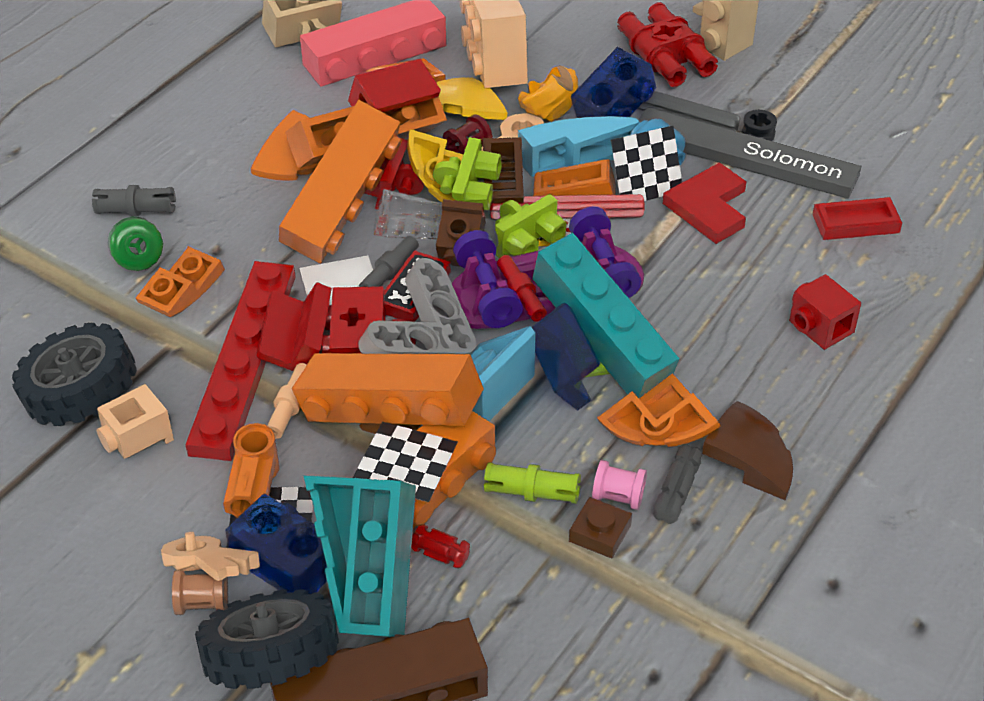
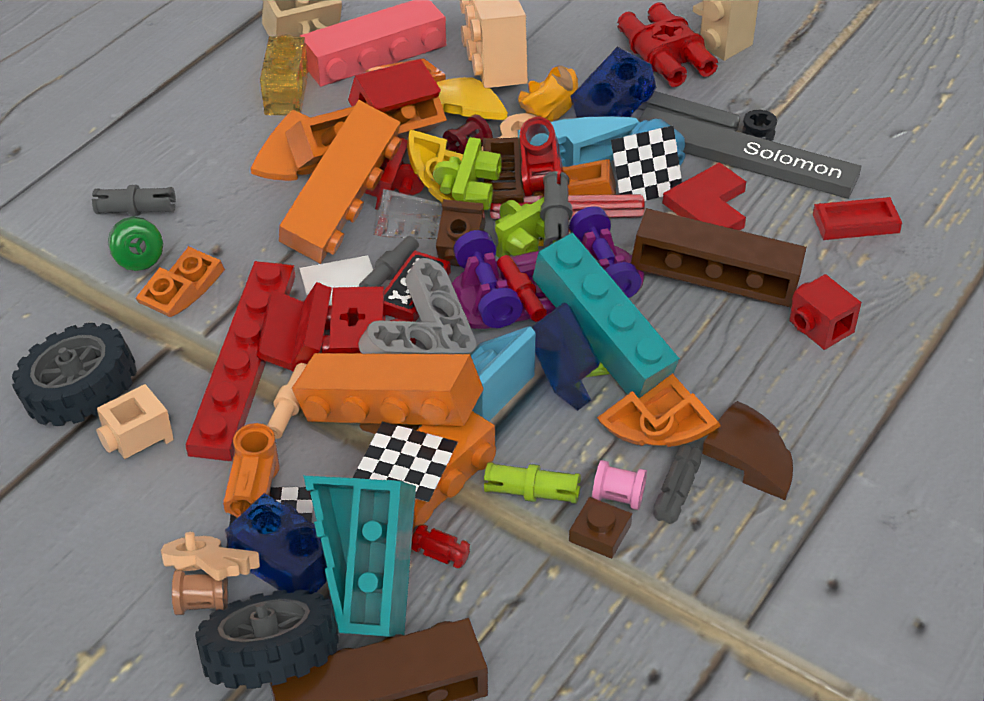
(284, 75): none -> clear yellow brick
(540, 159): none -> red piece
(555, 209): none -> dark grey pin
(718, 257): none -> reddish brown brick

